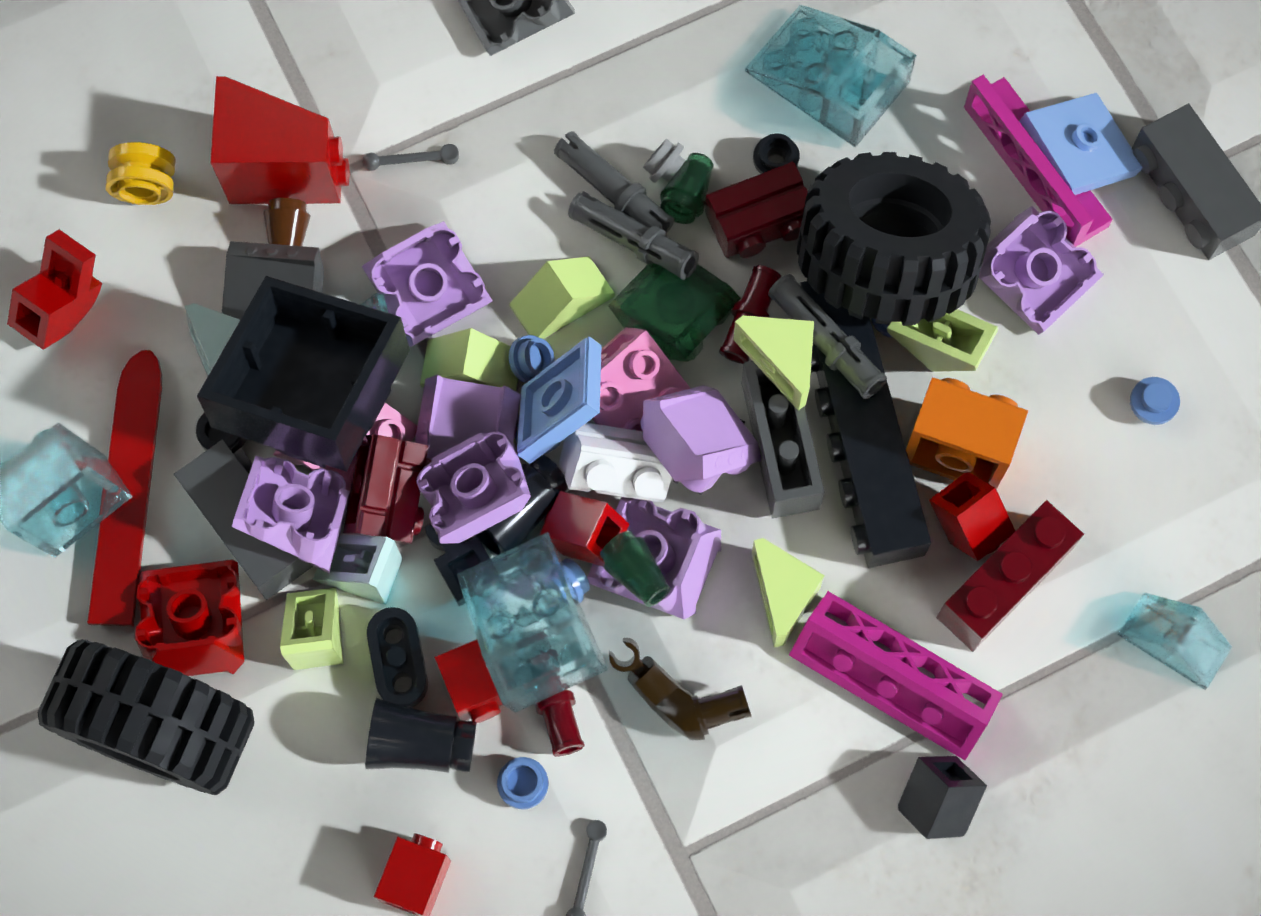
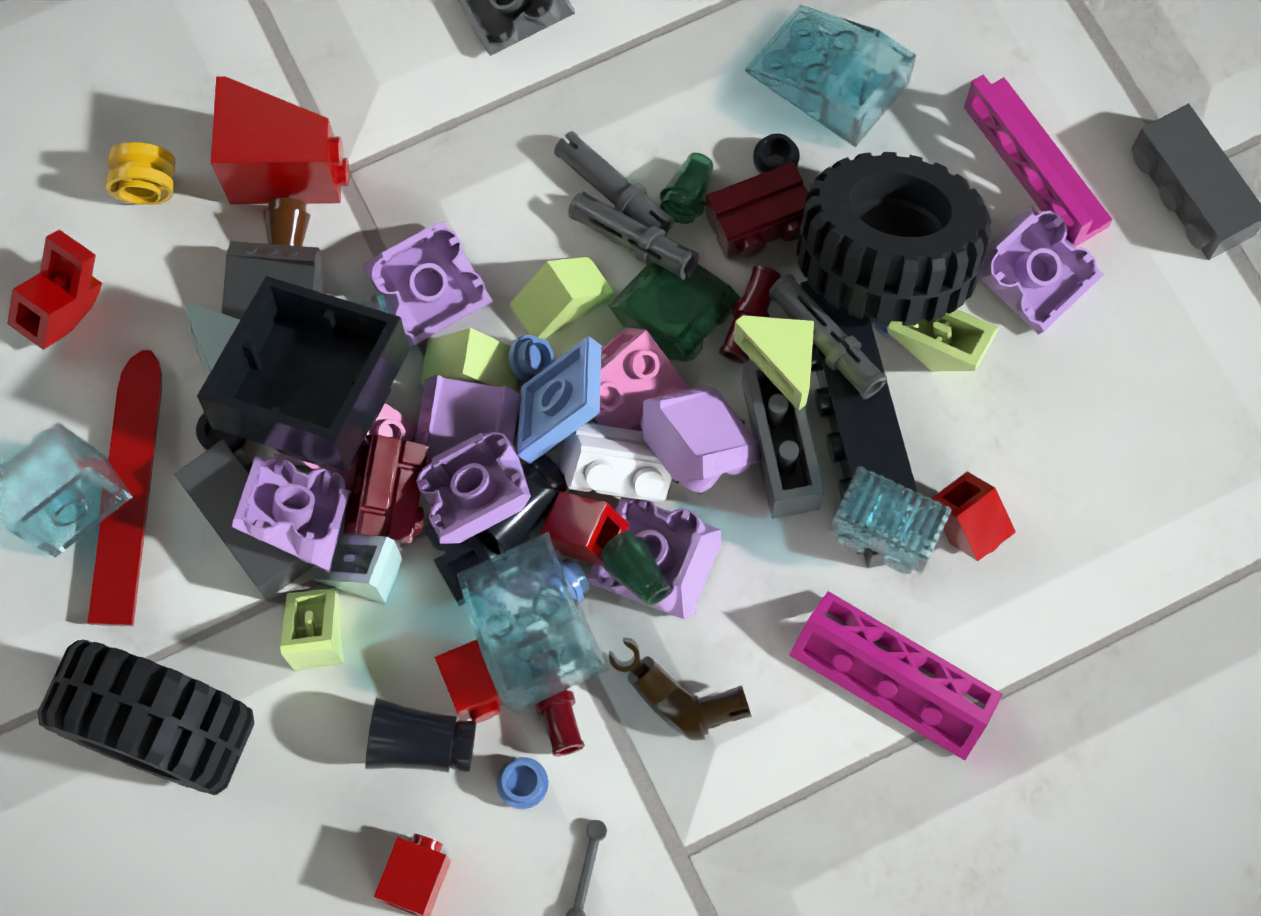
(192, 617): red slope -> none
(397, 659): black plate -> none
(448, 154): dark grey hinge -> none
(665, 161): light grey plate -> none
(785, 587): yellowish green slope -> none
(889, 521): none -> clear light blue brick
(941, 797): black panel -> none
(965, 432): orange brick -> none
(1009, 575): dark red brick -> none
(1082, 143): light blue plate -> none
(1155, 400): medium blue plate -> none
(1177, 637): clear light blue slope -> none

